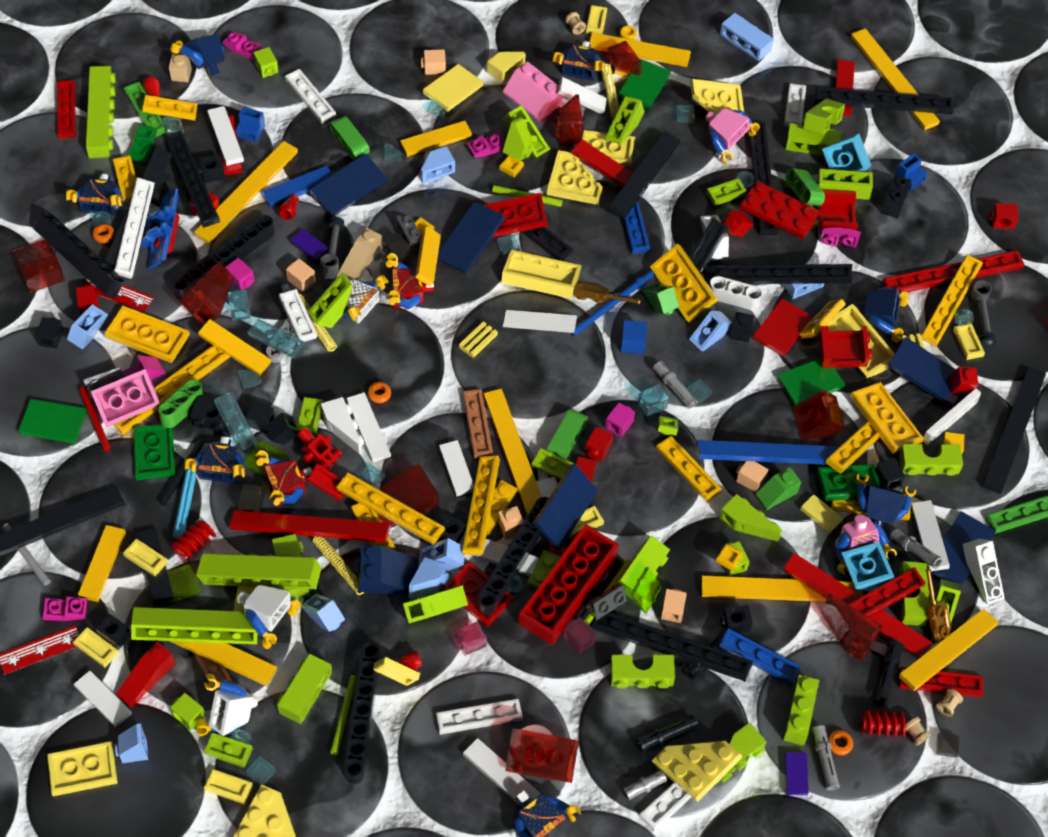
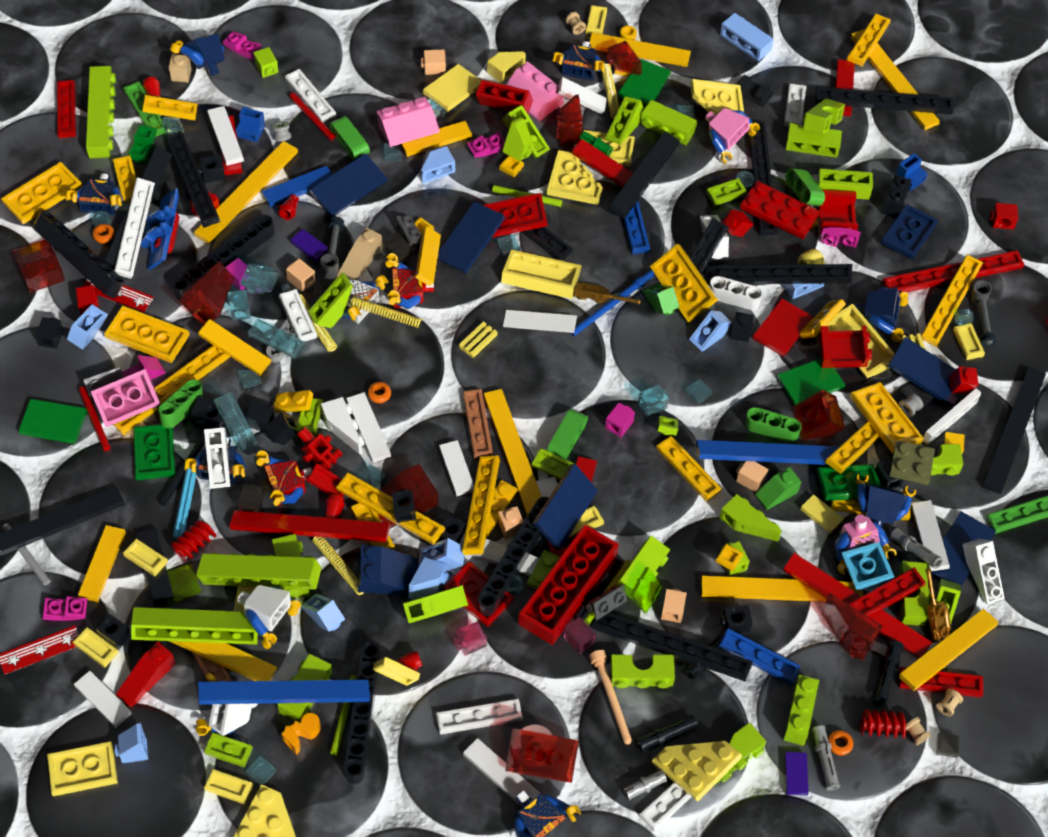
(41, 193): none -> yellow plate
(187, 711): lime brick -> none
(217, 457): none -> white slope
(241, 735): clear light blue tile -> none
(259, 278): none -> clear light blue brick
(270, 450): clear neon green piece -> none
(281, 131): none -> light grey wheel
(283, 692): none -> blue tile
(293, 401): none -> yellow plate
(307, 728): none -> light orange leg
(312, 116): none -> red bar
(334, 506): none -> red cone
(386, 310): none -> light yellow piece
(407, 121): none -> bright pink slope
(407, 512): none -> black brick
(503, 96): none -> red brick
(597, 143): none -> green axle
(598, 444): red brick -> none
(598, 659): none -> light nougat piece
(634, 337): blue piece -> none
(662, 119): none -> lime brick
(670, 379): light grey pin -> none
(754, 92): none -> black piece
(782, 423): none -> bright green beam
(811, 256): none -> light yellow head
(847, 155): medium azure slope -> none
(868, 39): none -> yellow tile
(909, 231): none -> dark blue plate
(911, 404): none -> light grey wheel
(912, 462): none -> olive plate

